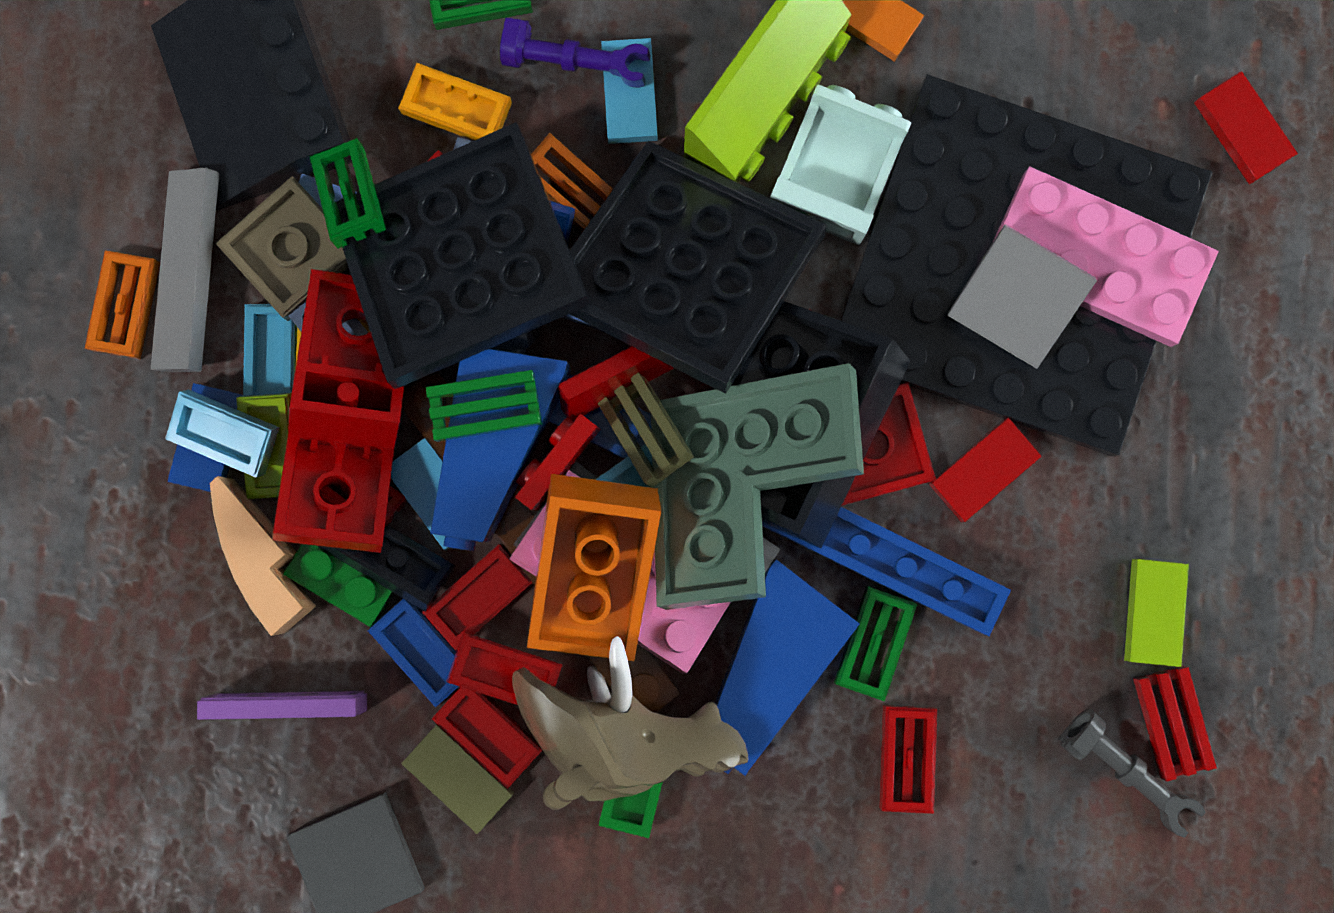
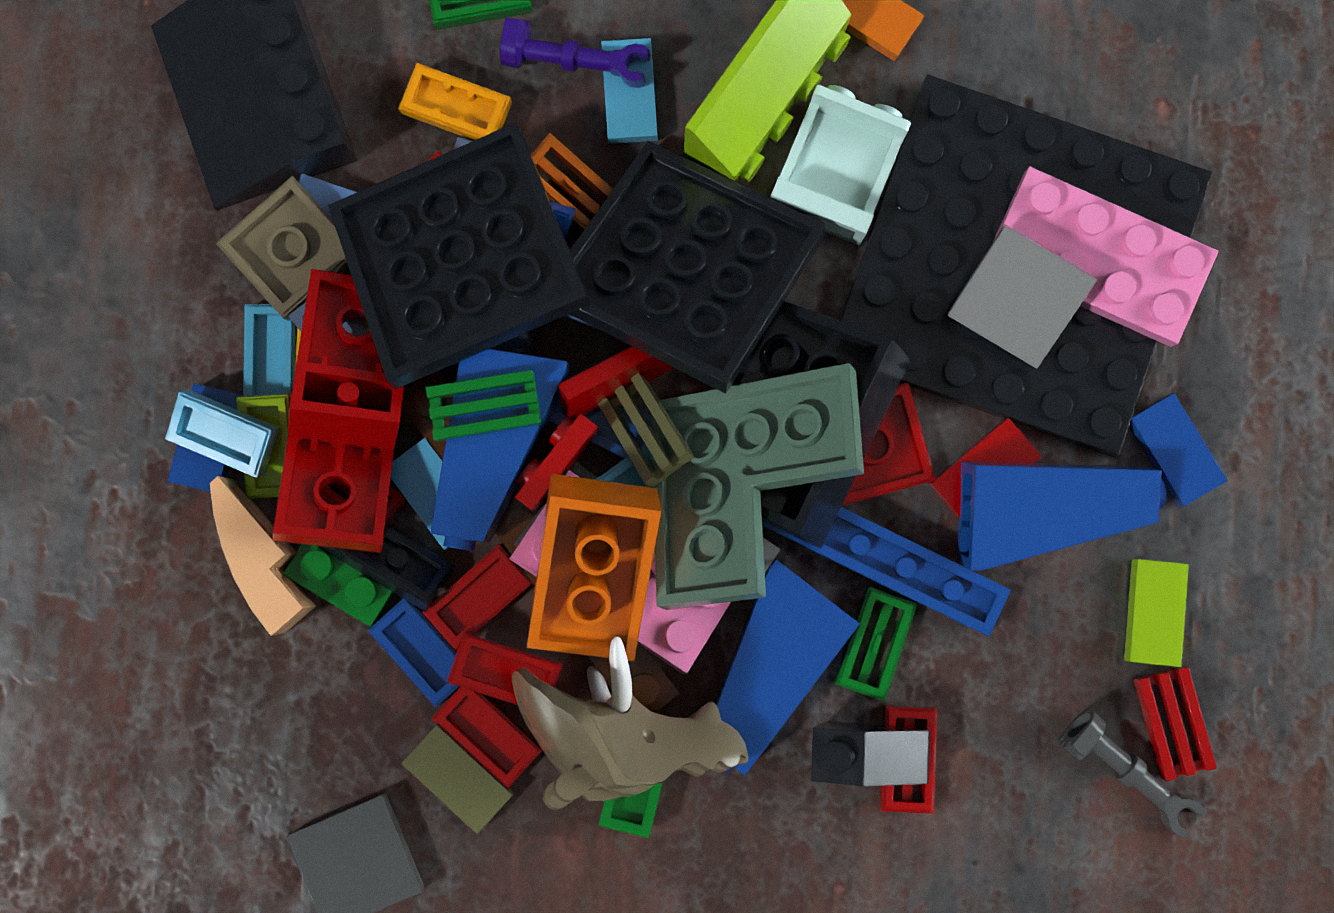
(141, 307): orange tile -> none
(185, 270): light grey tile -> none
(282, 705): medium lavender tile -> none
(357, 224): green tile -> none
(869, 754): none -> black slope
(1042, 507): none -> blue slope
(1177, 450): none -> blue tile
(1245, 127): red tile -> none

